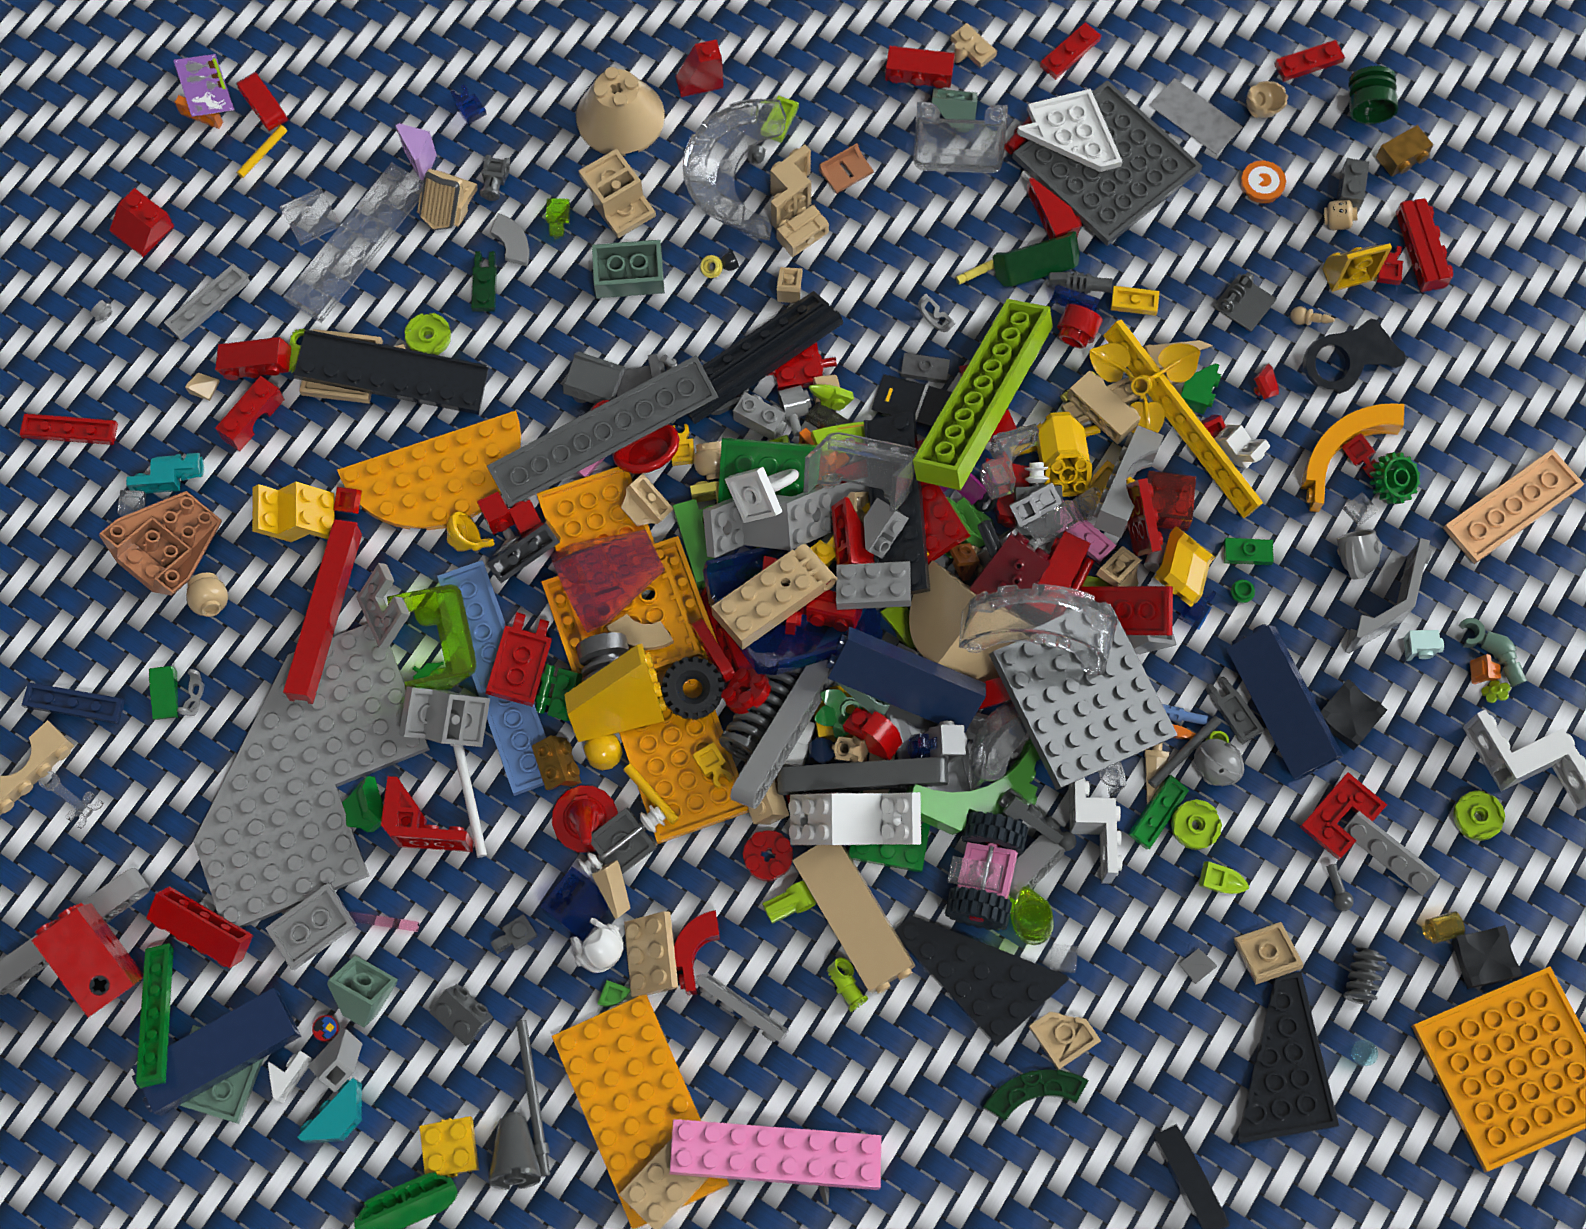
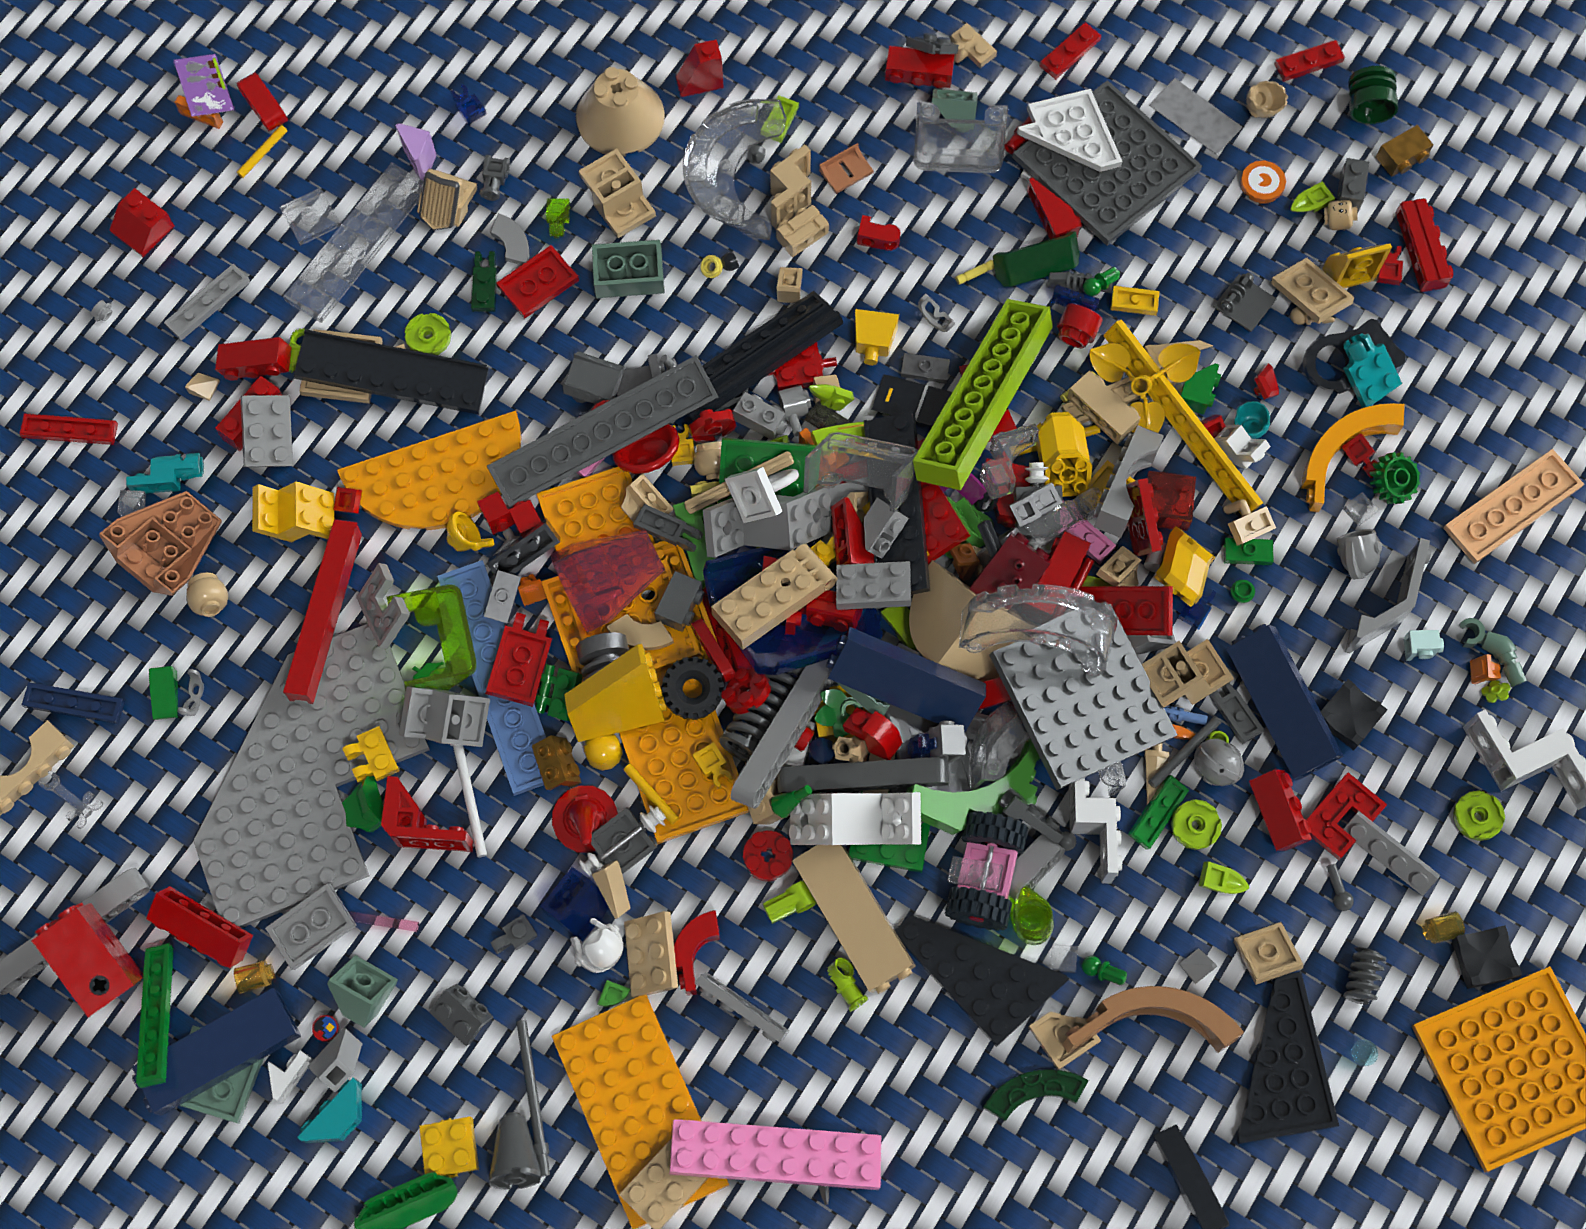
(253, 976): none -> clear yellow brick
(266, 431): none -> light grey plate
(377, 752): none -> yellow plate
(502, 596): none -> flat silver plate
(531, 590): none -> orange brick
(537, 281): none -> red plate
(666, 527): none -> dark grey hinge
(679, 601): none -> dark grey brick
(712, 424): none -> red plate
(721, 491): none -> tan axle
(785, 803): none -> green cone
(804, 739): none -> red tile
(874, 334): none -> yellow torso
(877, 235): none -> red leg
(932, 44): none -> dark grey plate
(1092, 966): none -> green axle
(1100, 282): none -> green axle
(1169, 1002): none -> medium nougat arch
(1186, 673): none -> tan bracket
(1249, 525): none -> tan plate
(1253, 418): none -> teal hair
(1281, 810): none -> red brick
(1312, 290): none -> tan plate
(1313, 199): none -> lime plate
(1369, 370): none -> teal plate

